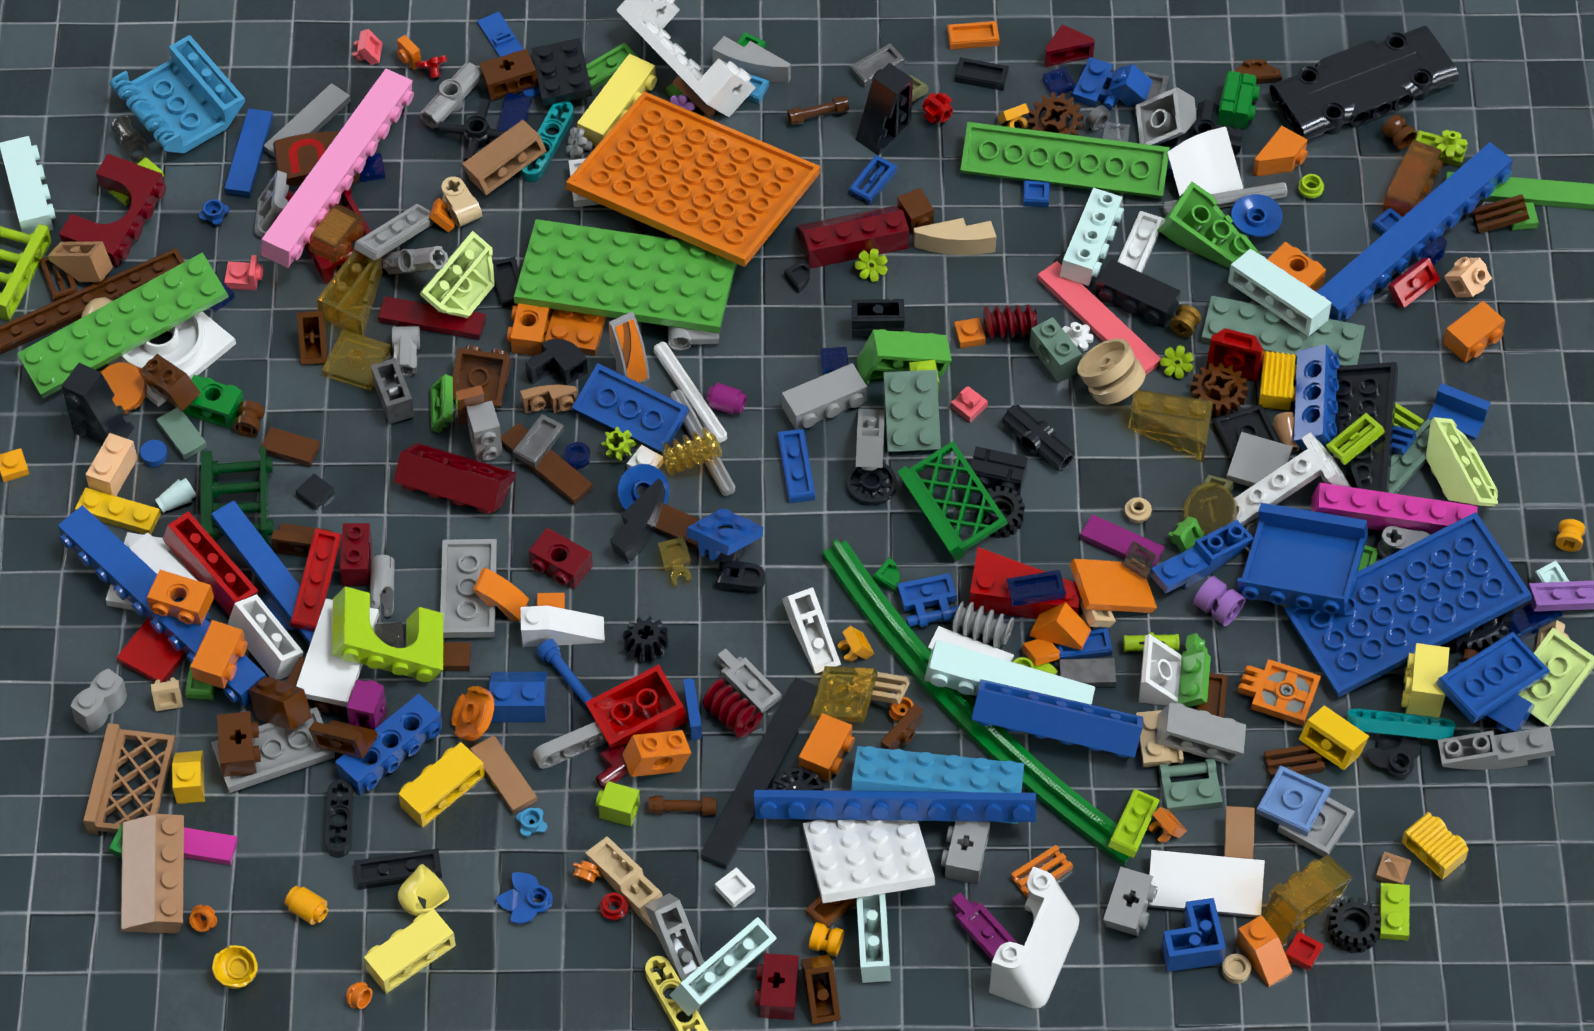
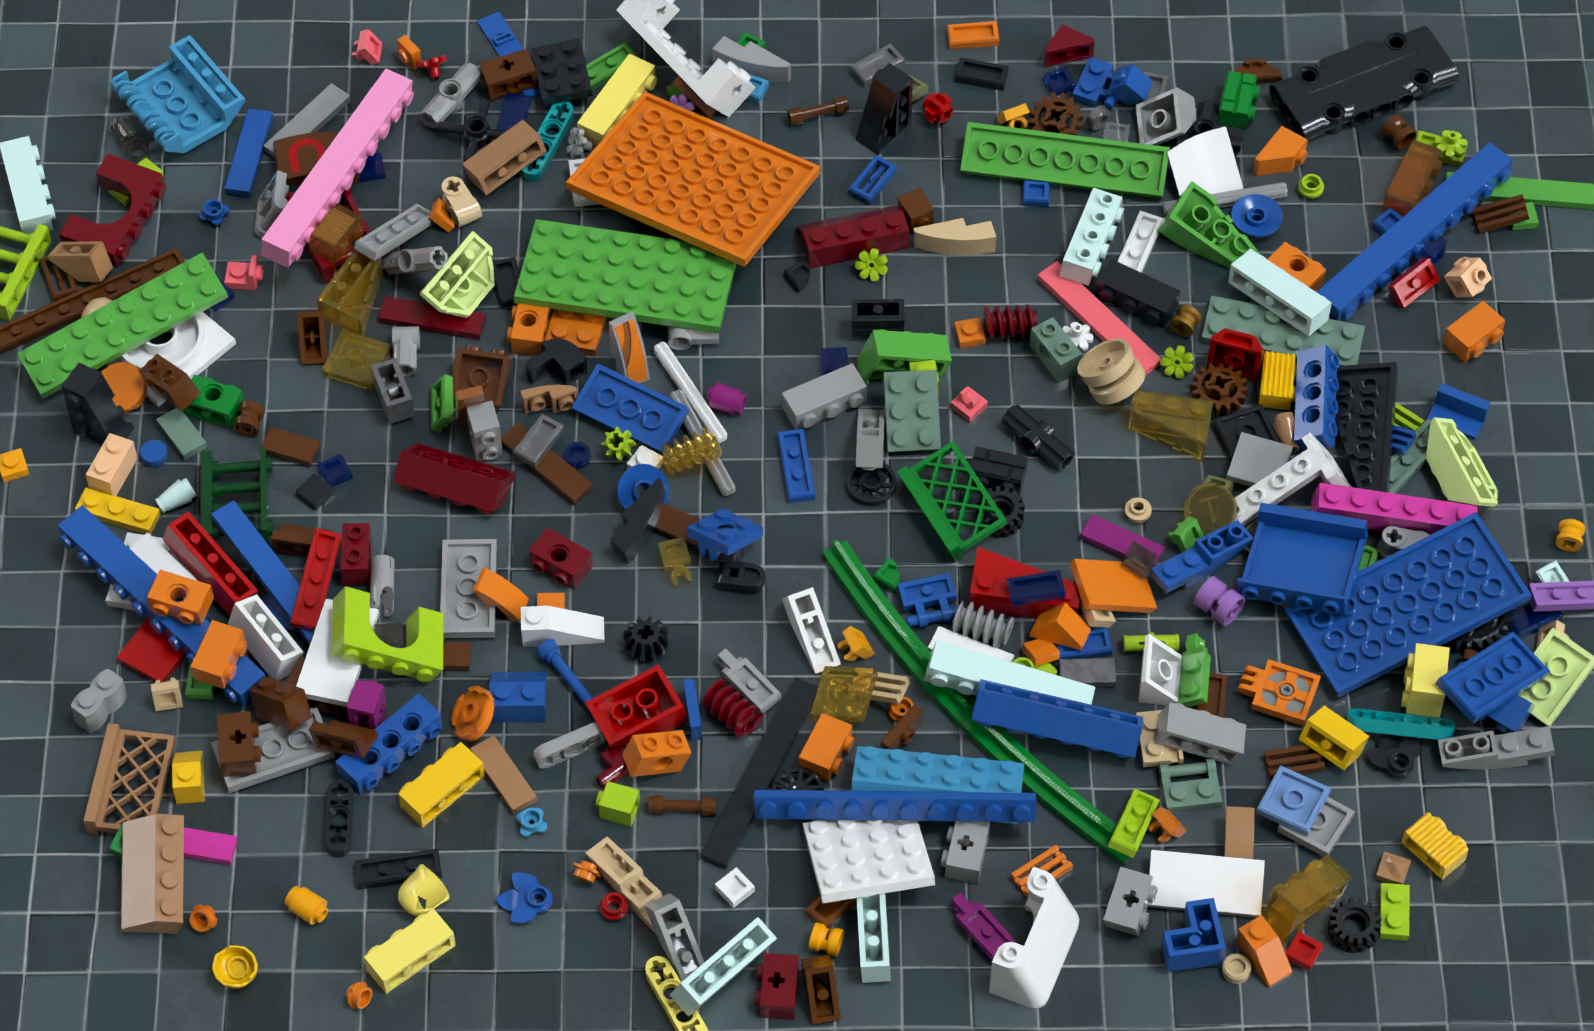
(335, 470): none -> clear blue tile
(1357, 441): lime tile -> none

